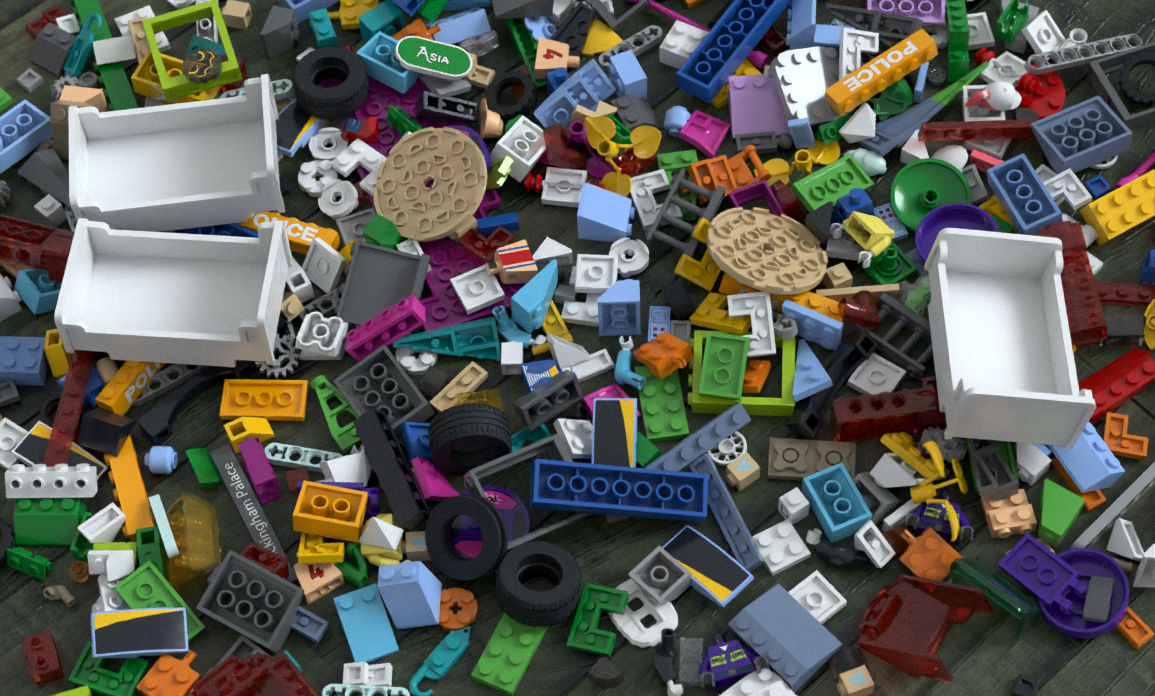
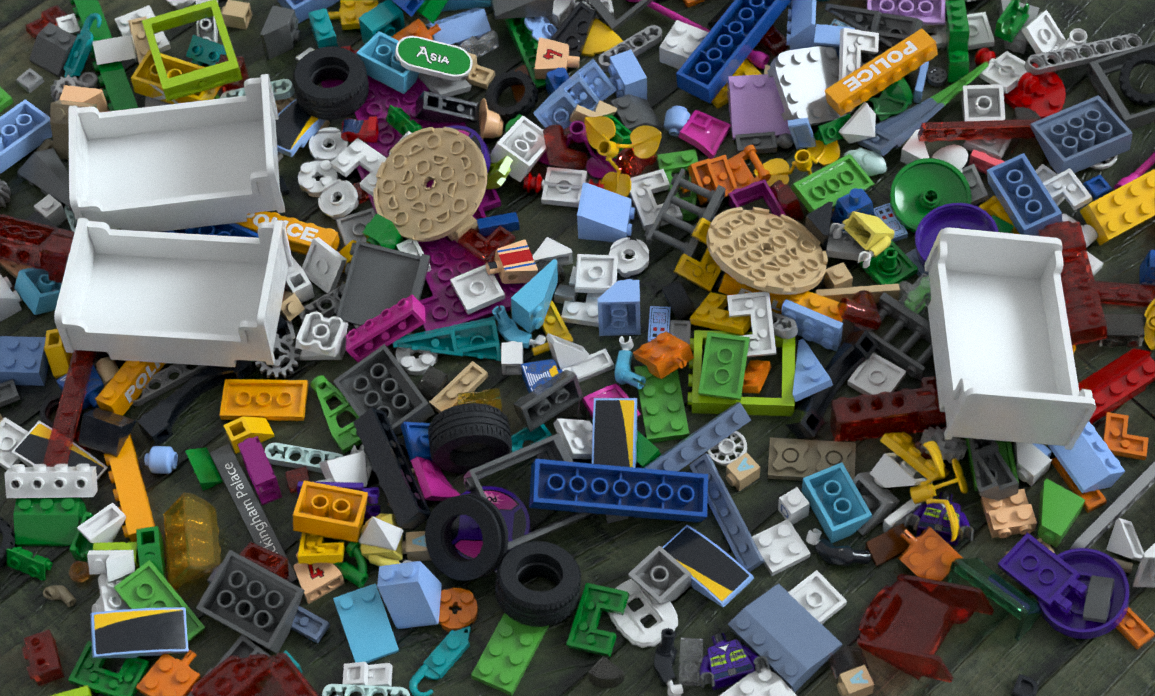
(163, 525): light aqua beam -> none
(202, 66): clear smoke tile -> none
(871, 541): white slope -> none
(996, 96): white hair -> none

